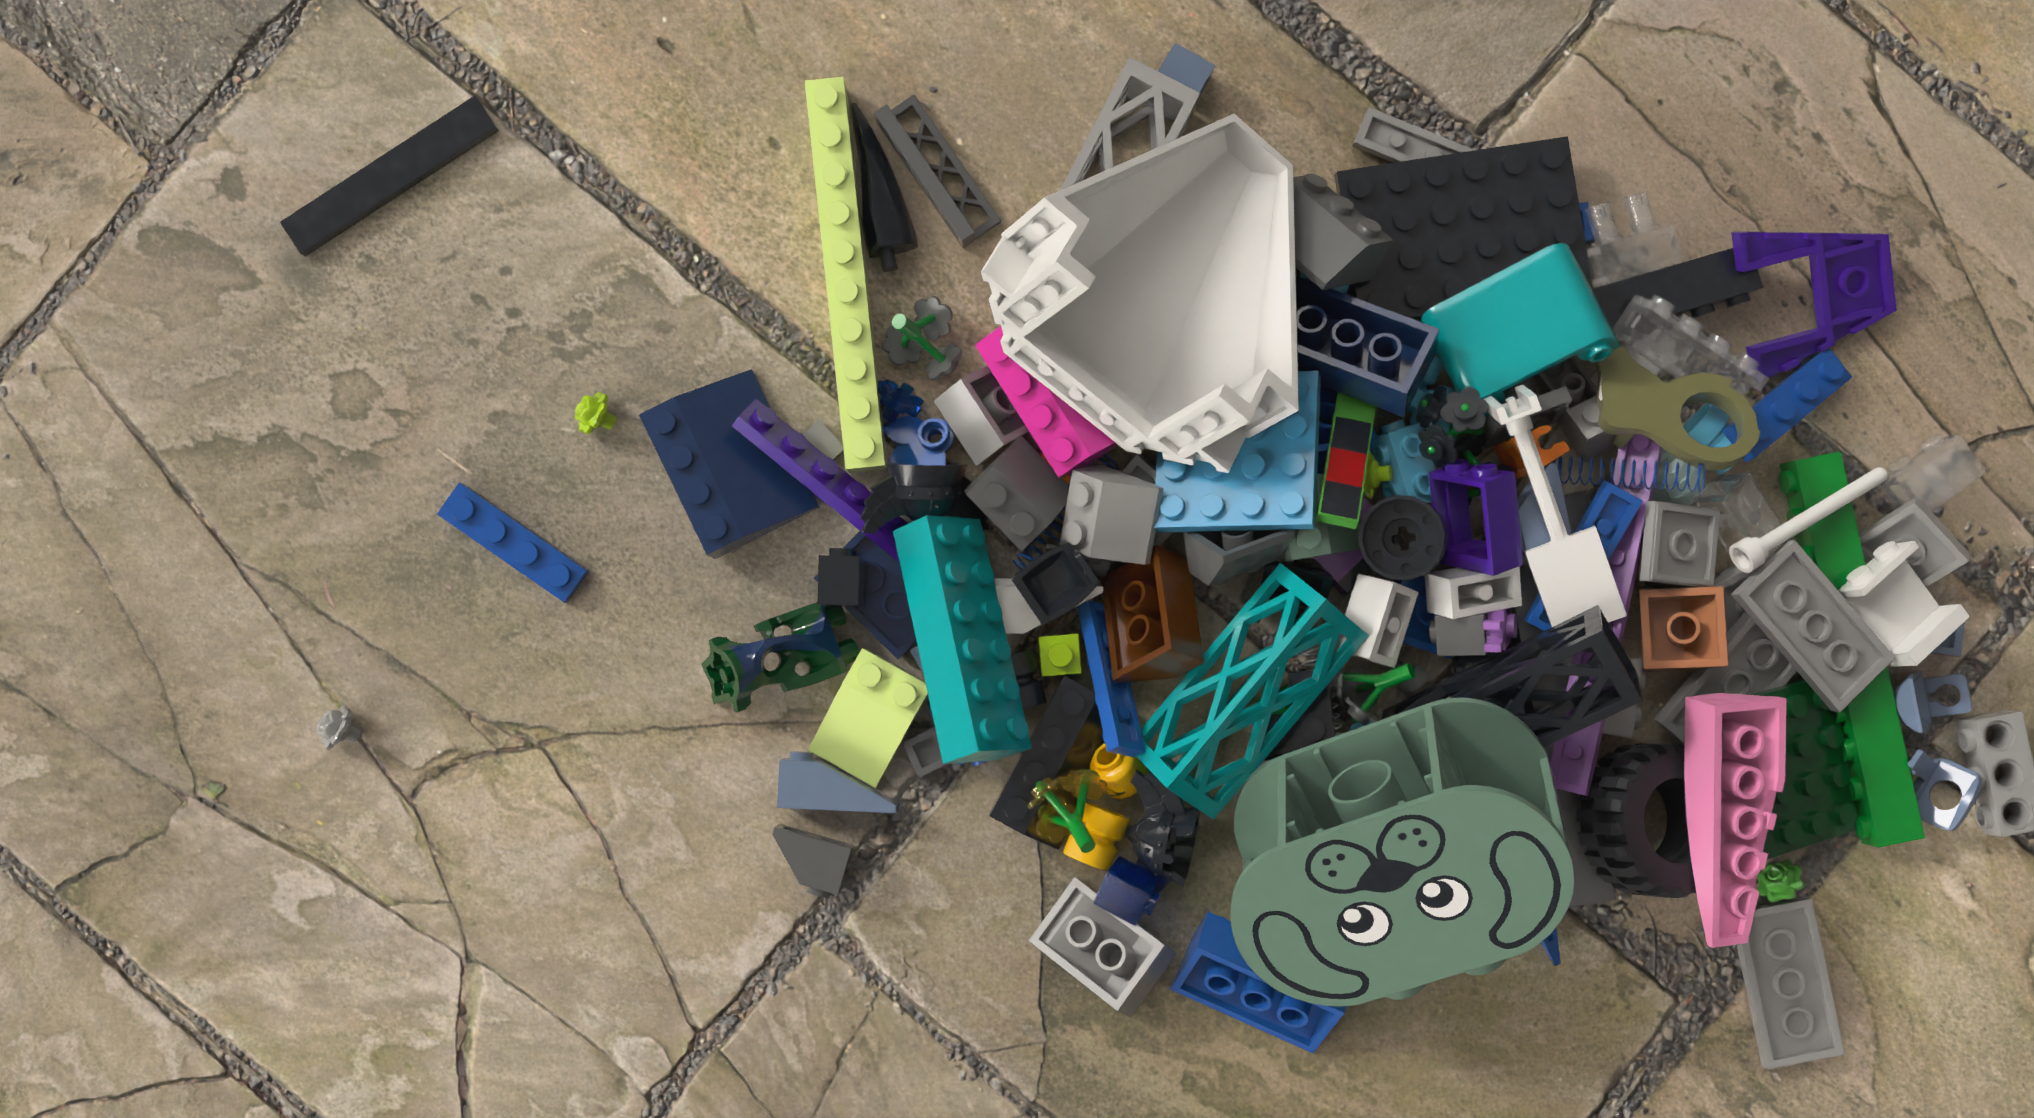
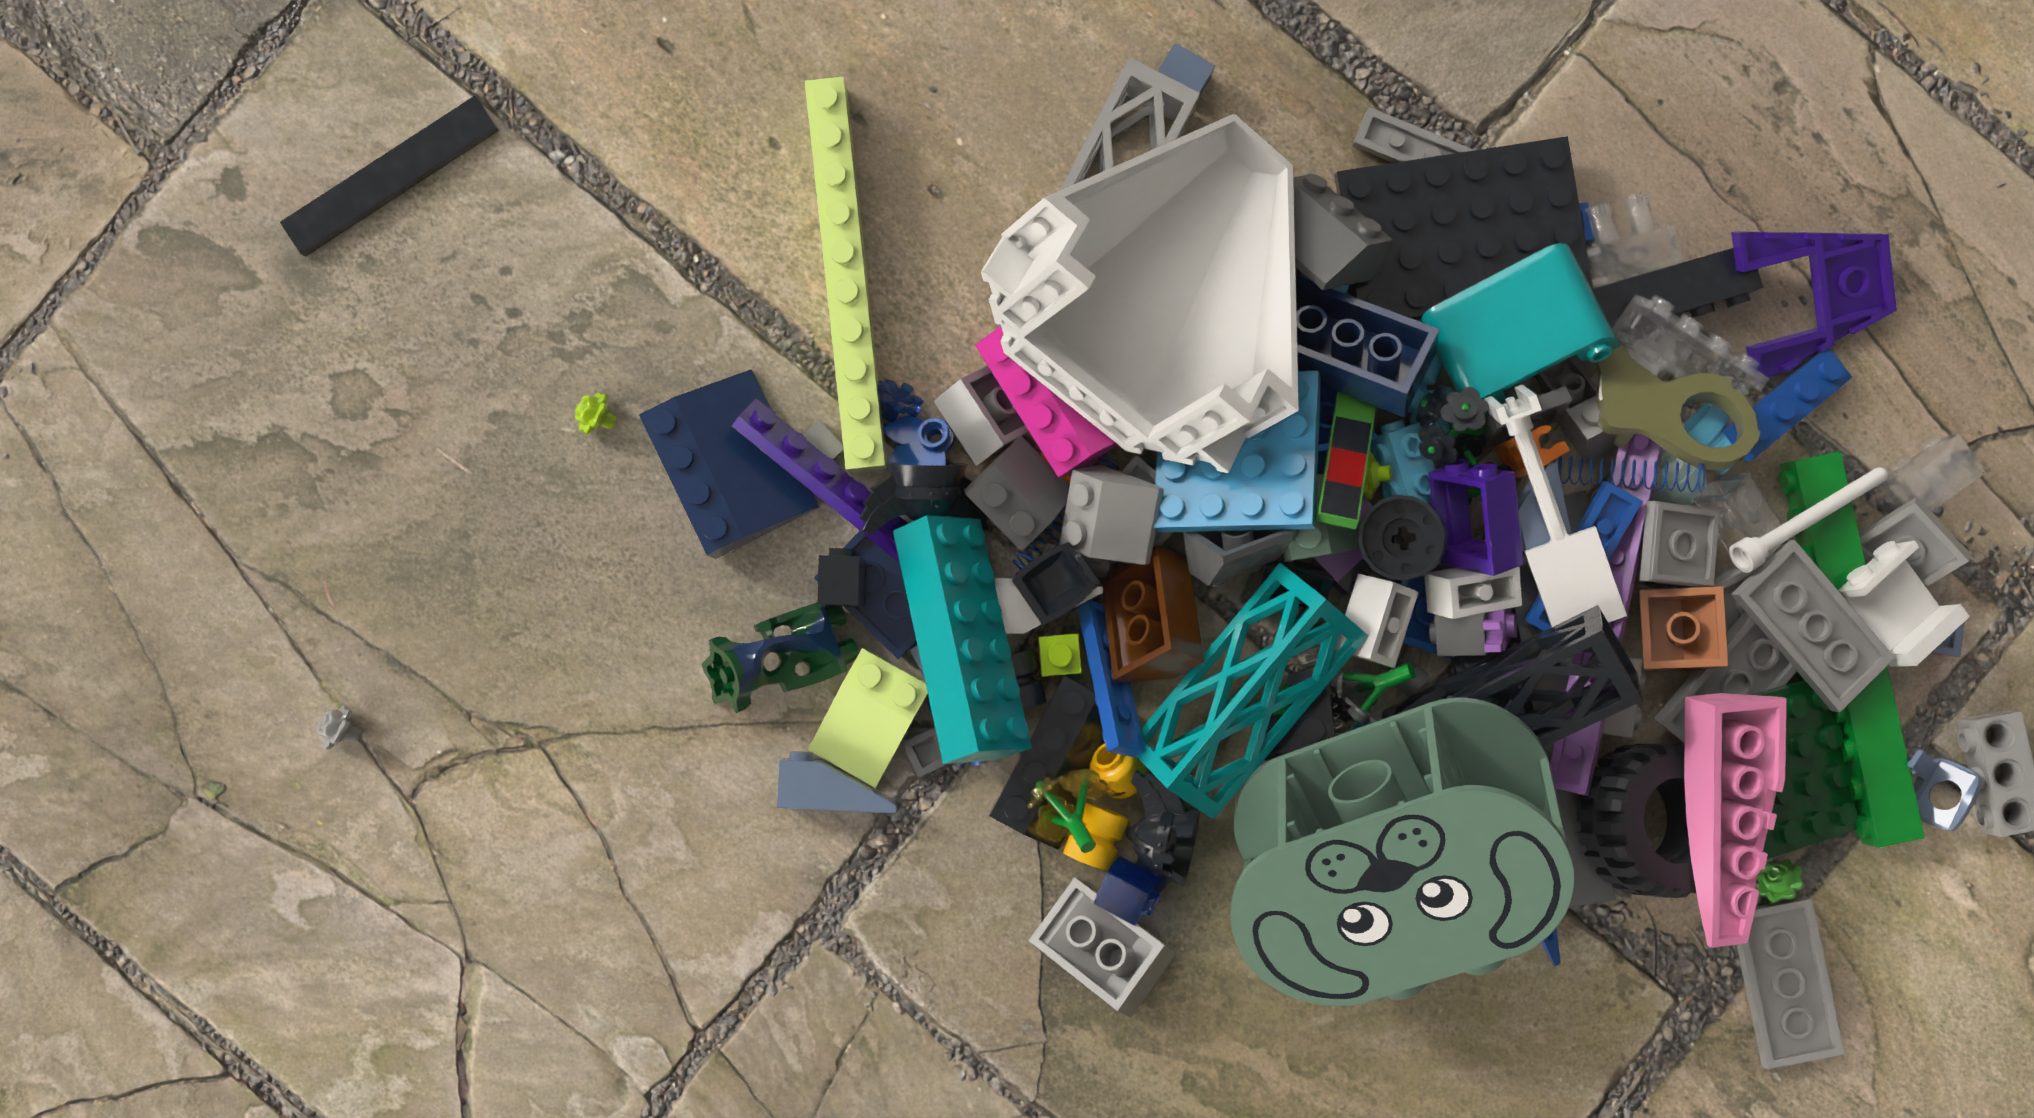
(513, 542): blue plate -> none
(814, 859): dark grey slope -> none
(884, 211): black piece -> none
(906, 339): dark grey plant -> none
(926, 178): dark grey fence -> none
(1222, 980): blue slope -> none
(1914, 700): sand blue piece -> none

